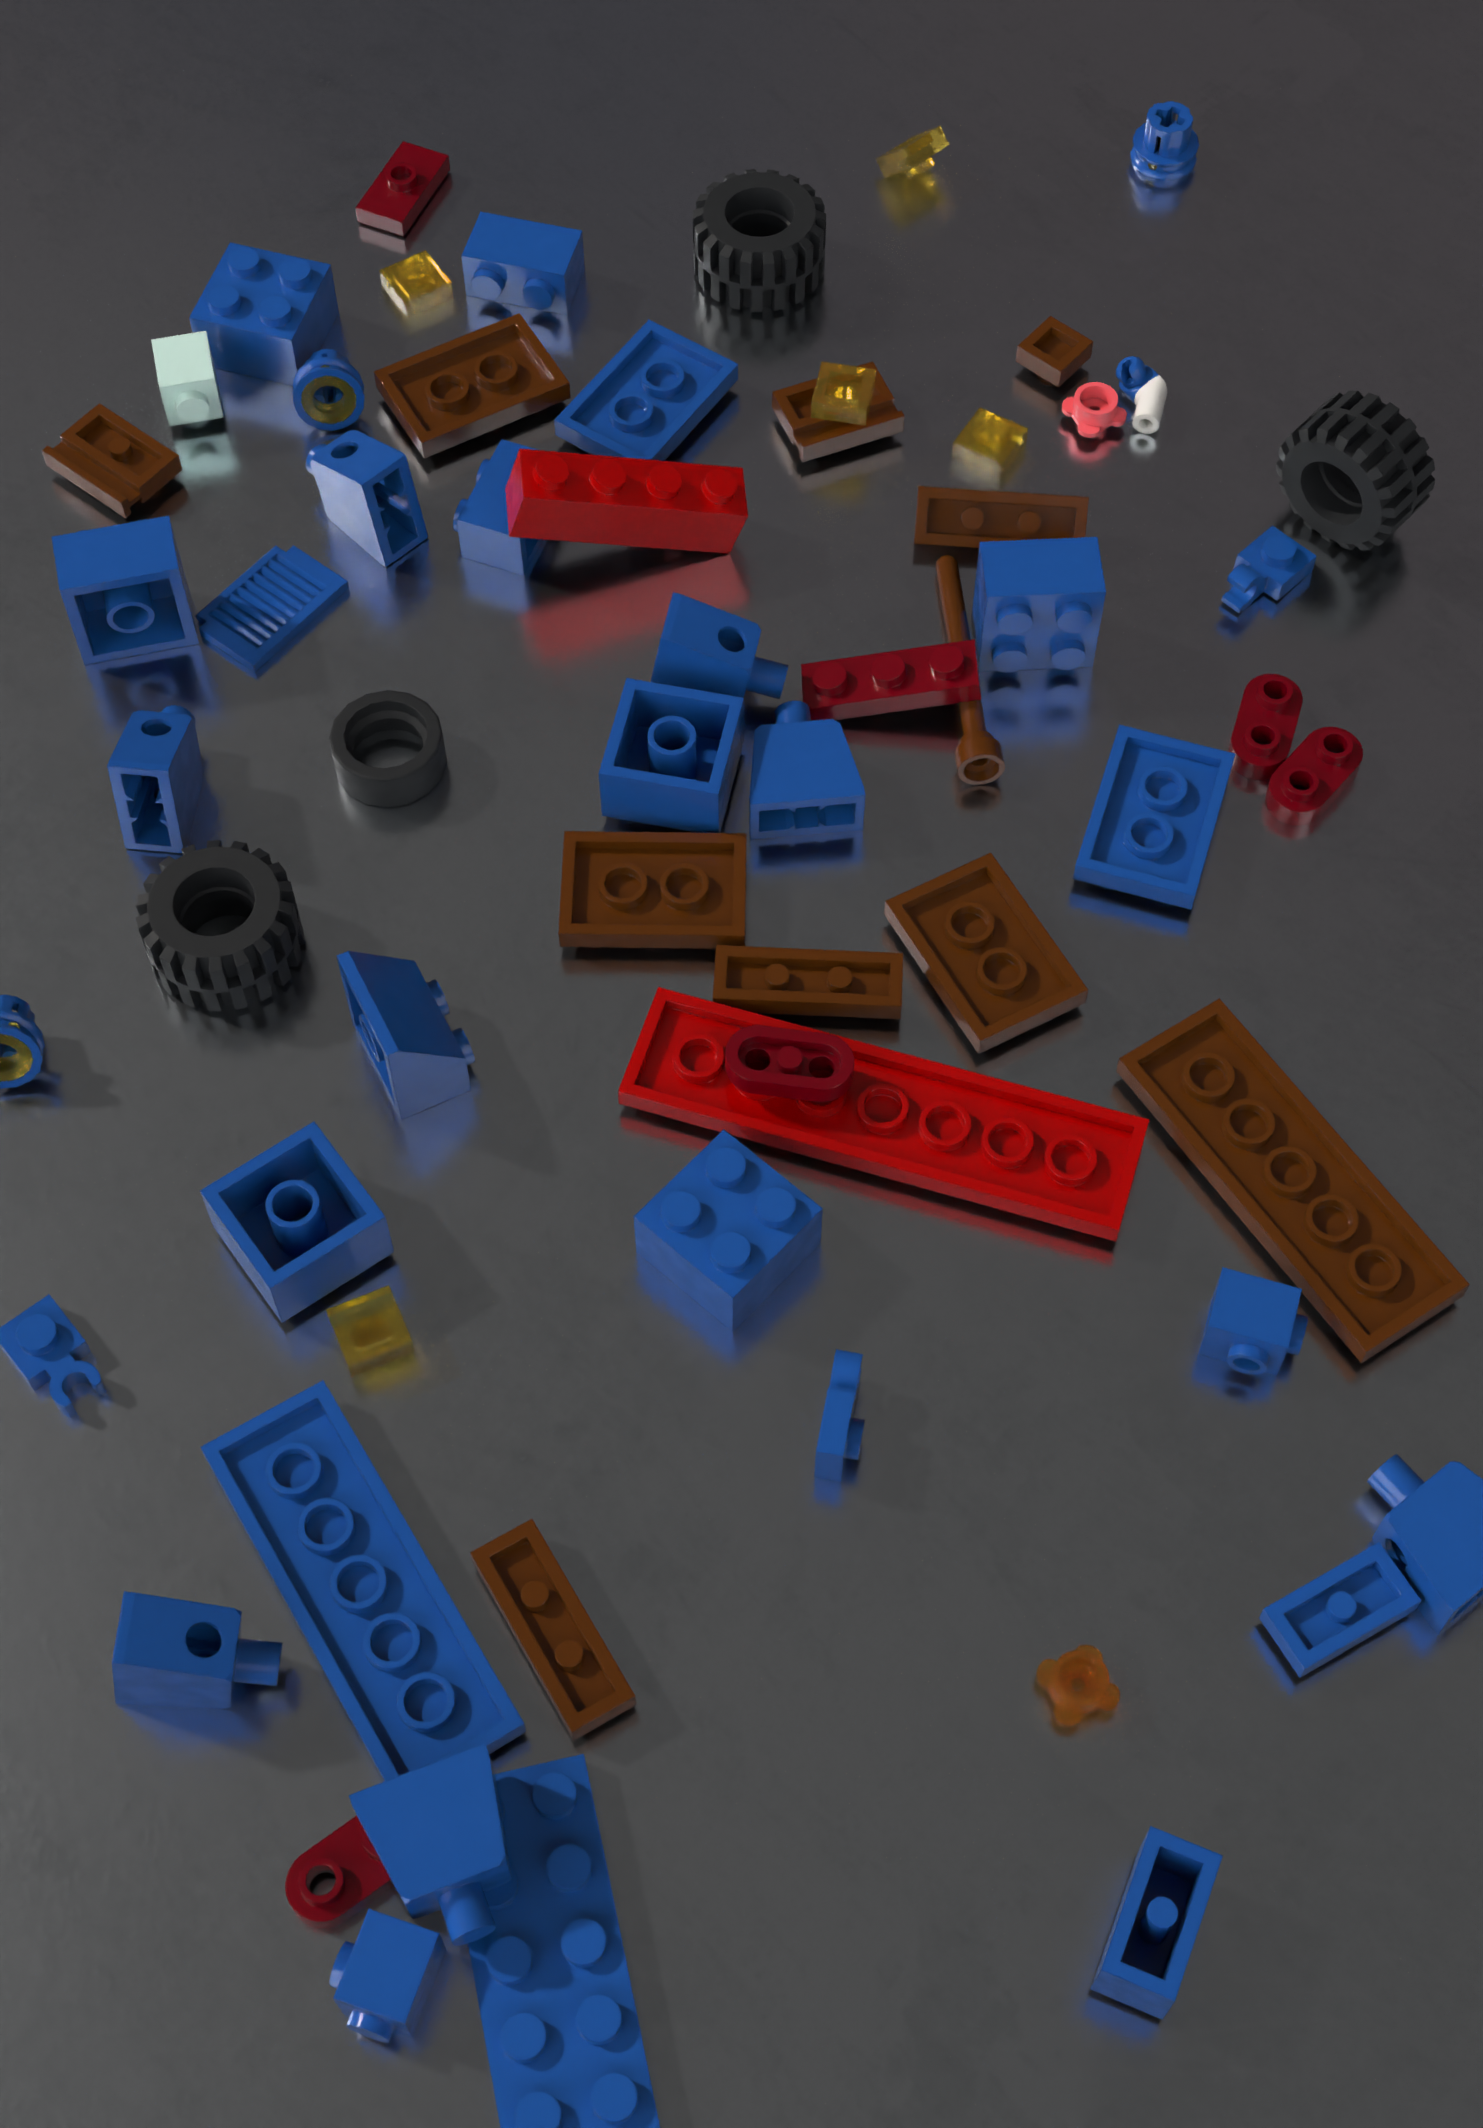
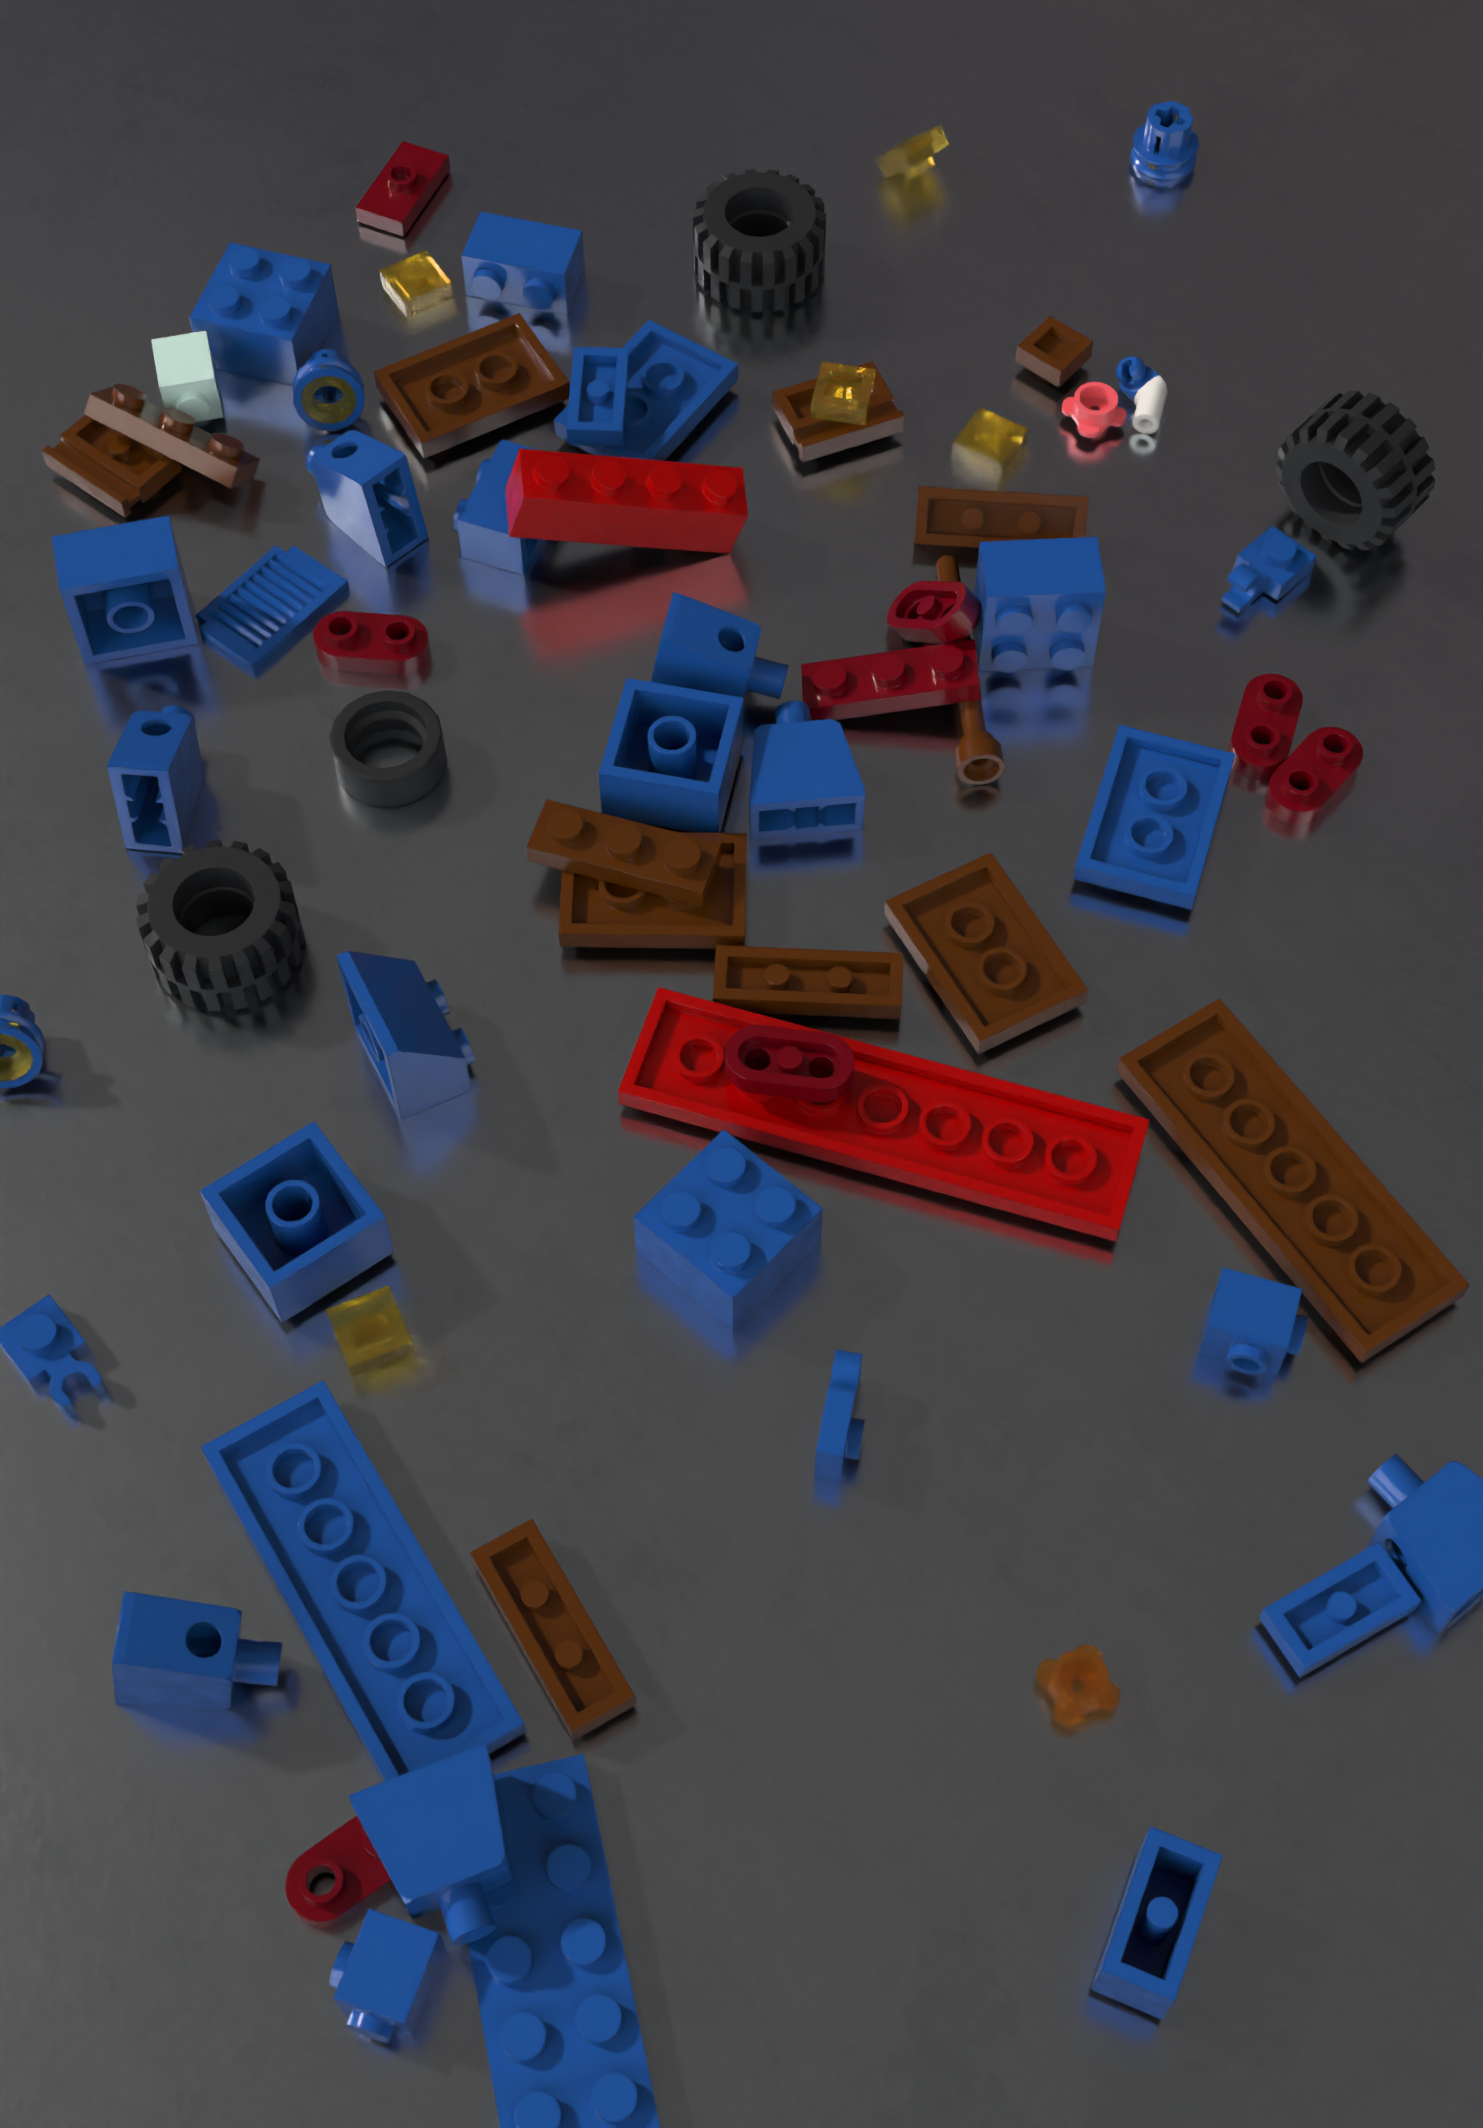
(172, 435): none -> reddish brown plate
(366, 643): none -> dark red plate
(598, 396): none -> blue plate
(624, 852): none -> reddish brown plate
(934, 612): none -> dark red plate

